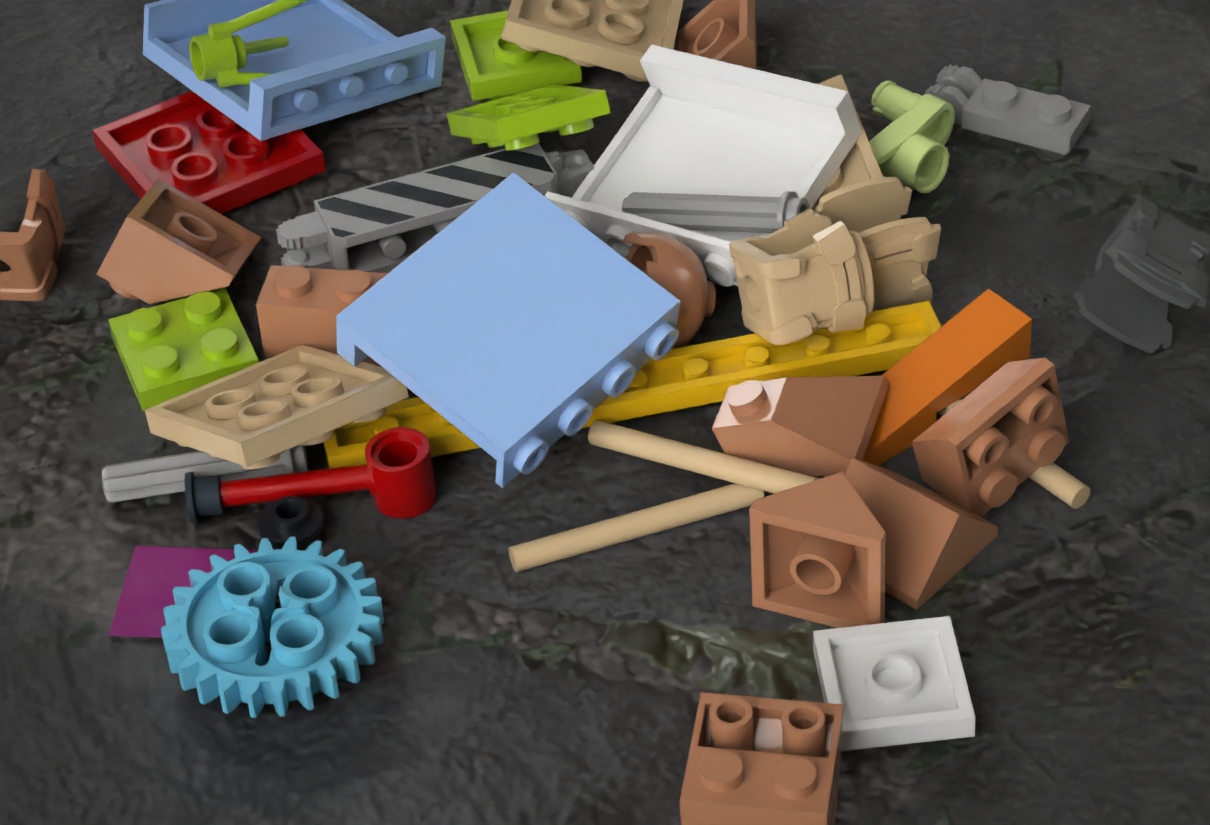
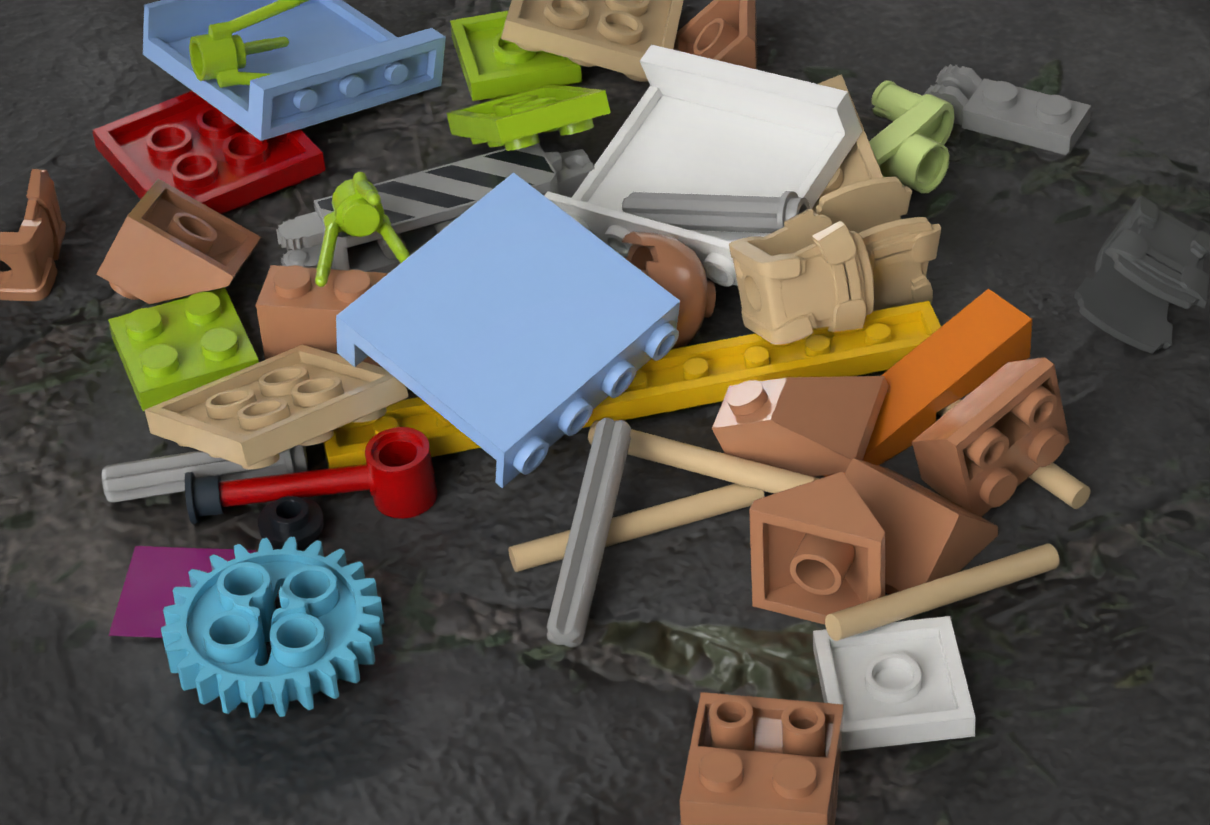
(358, 214): none -> lime plant
(588, 533): none -> light grey axle
(941, 592): none -> tan bar

